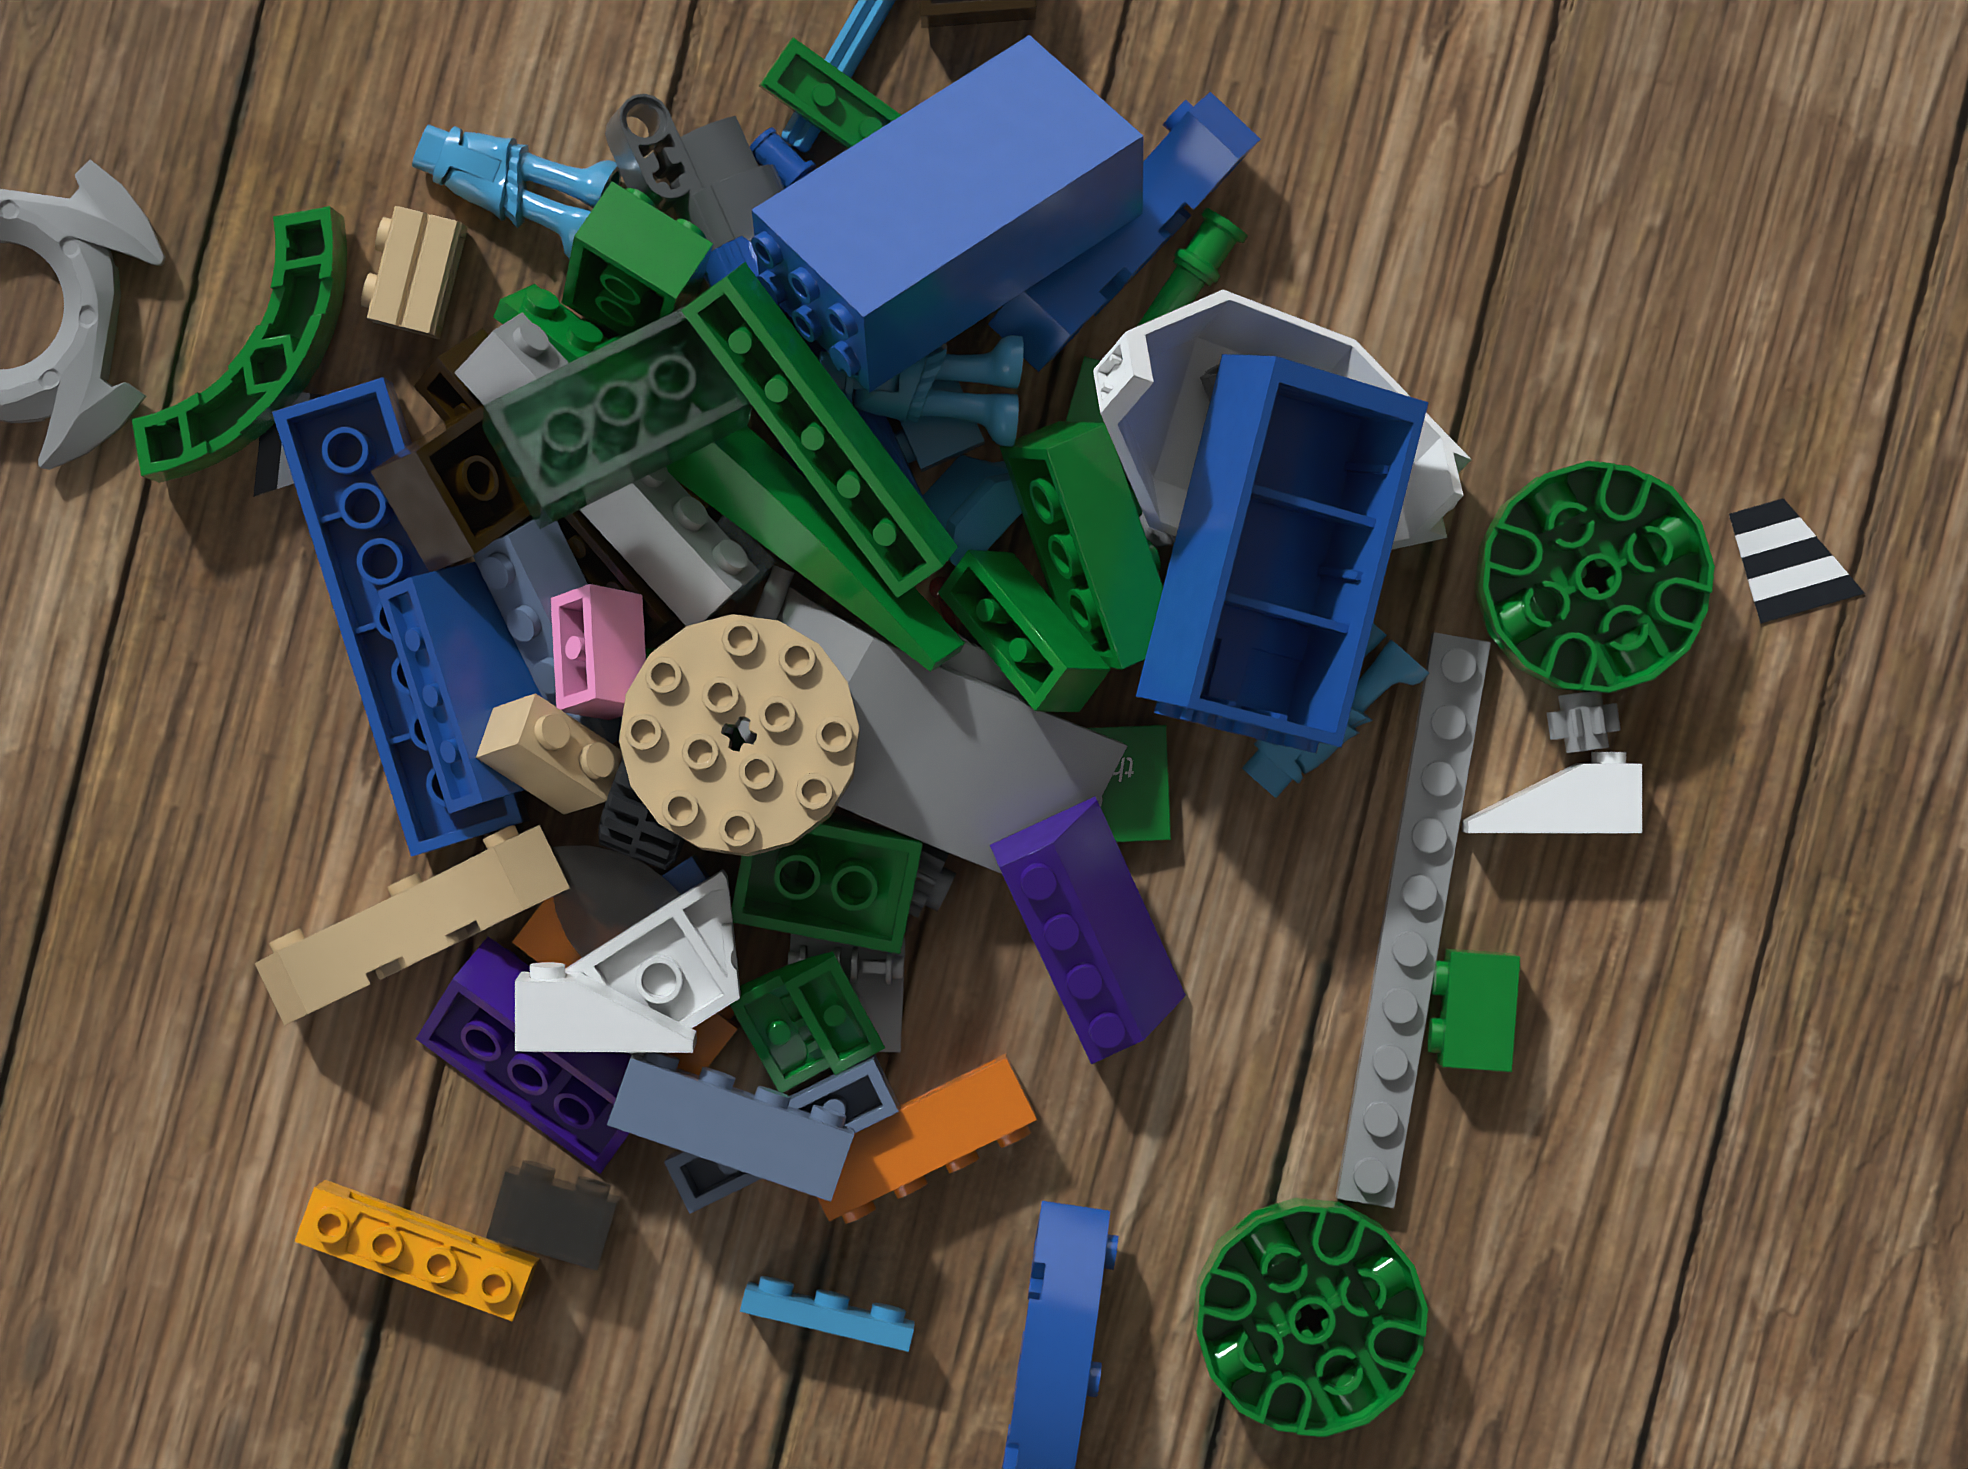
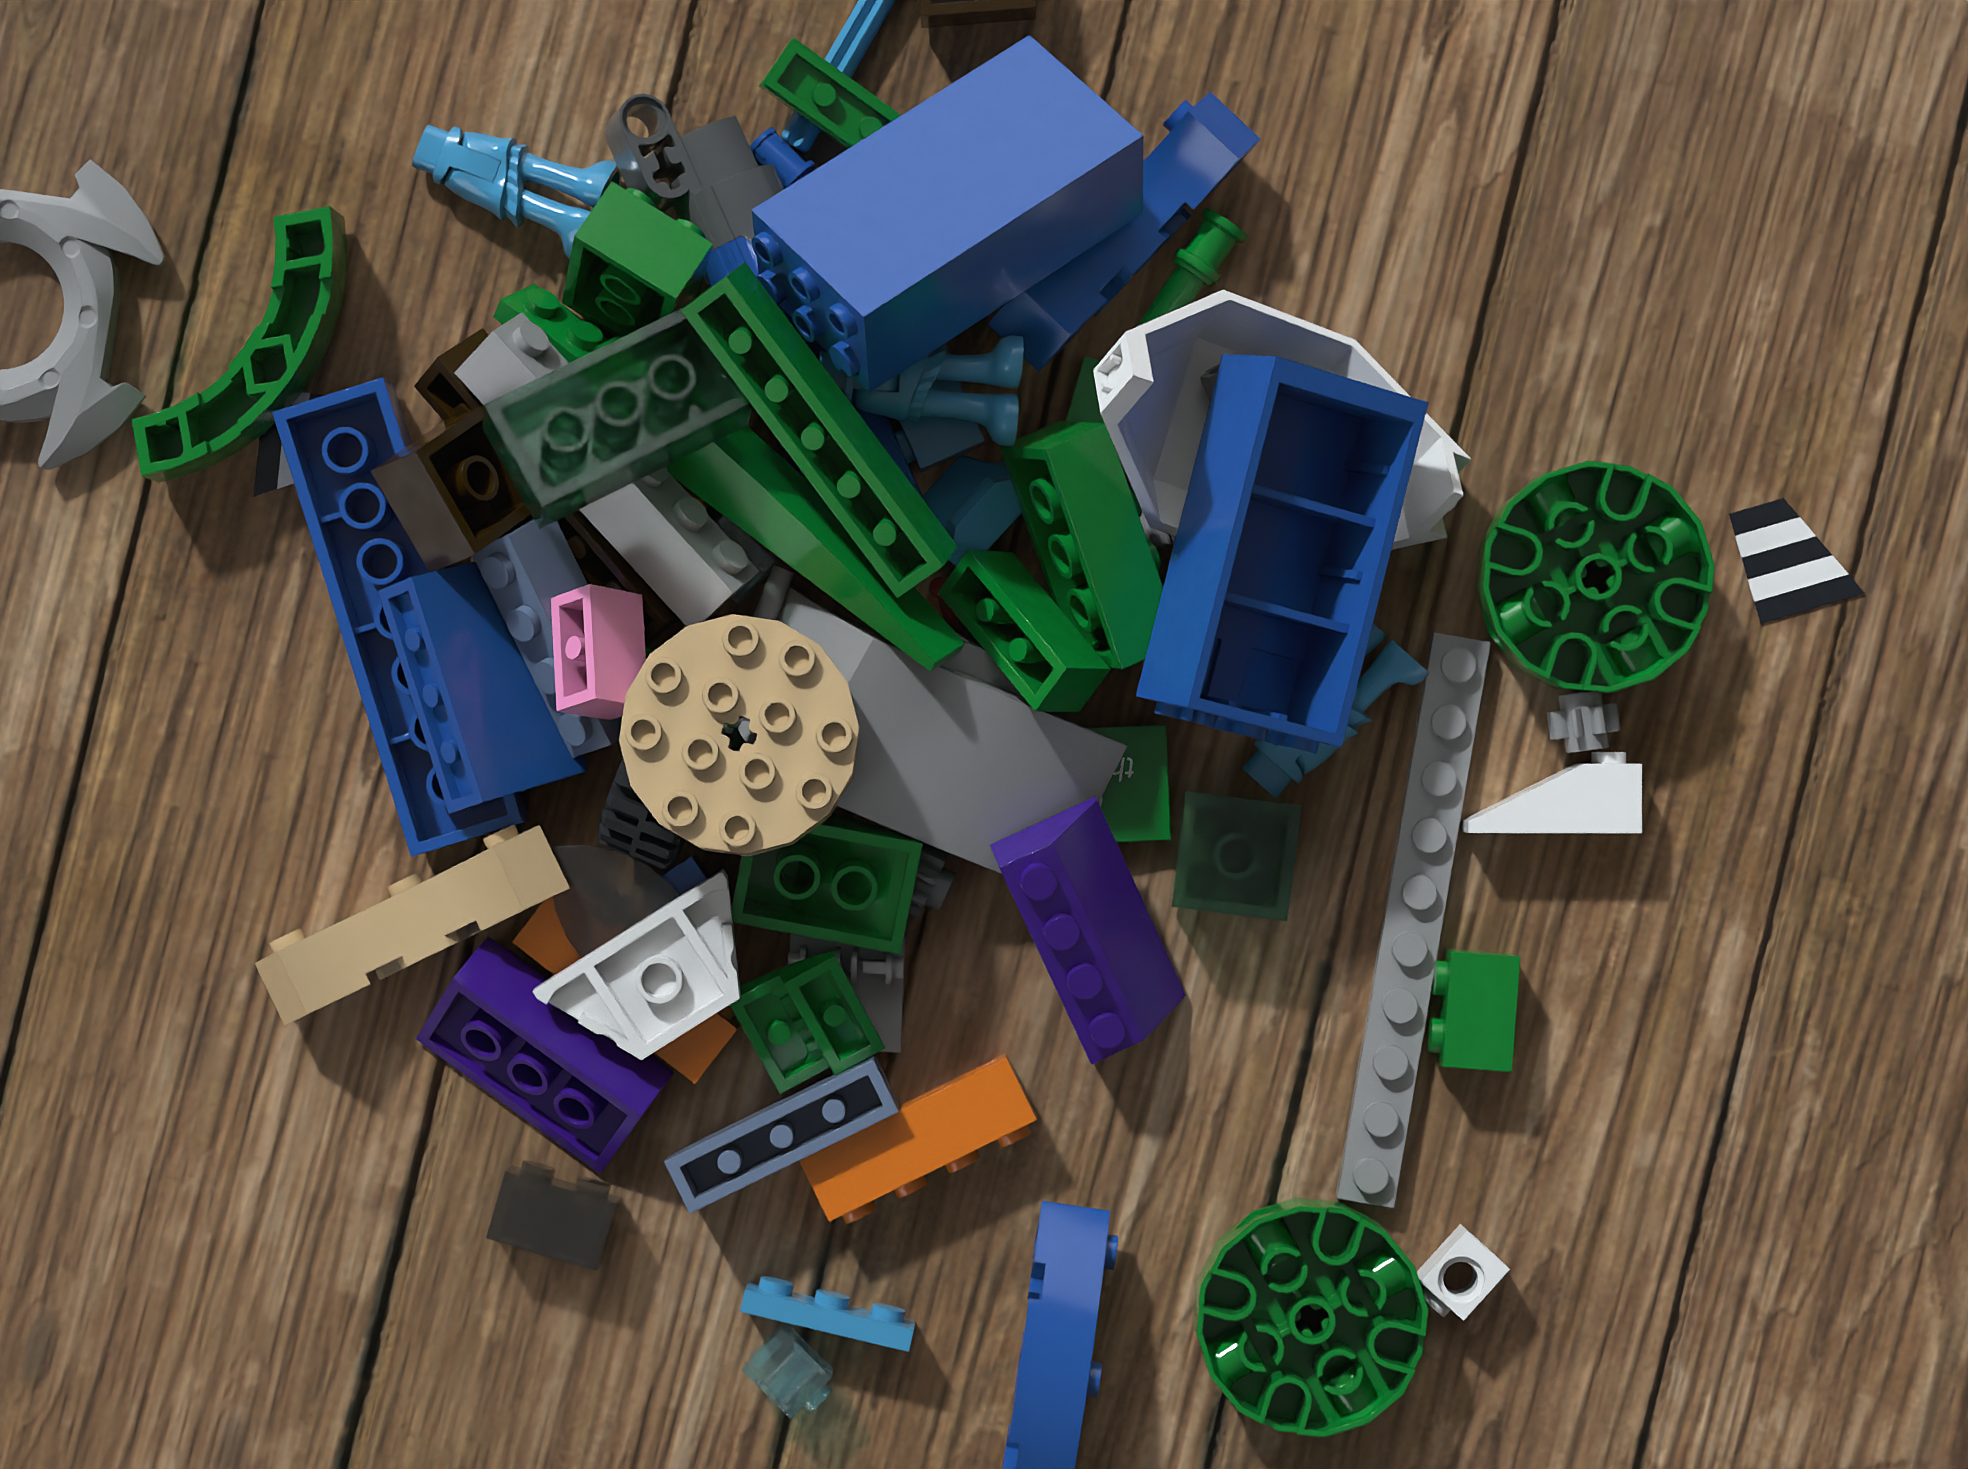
(414, 271): tan brick -> none
(417, 1249): light orange brick -> none
(549, 754): tan brick -> none
(582, 1015): white slope -> none
(731, 1125): sand blue brick -> none
(789, 1371): none -> clear light blue brick
(1235, 855): none -> clear green brick
(1486, 1269): none -> white brick

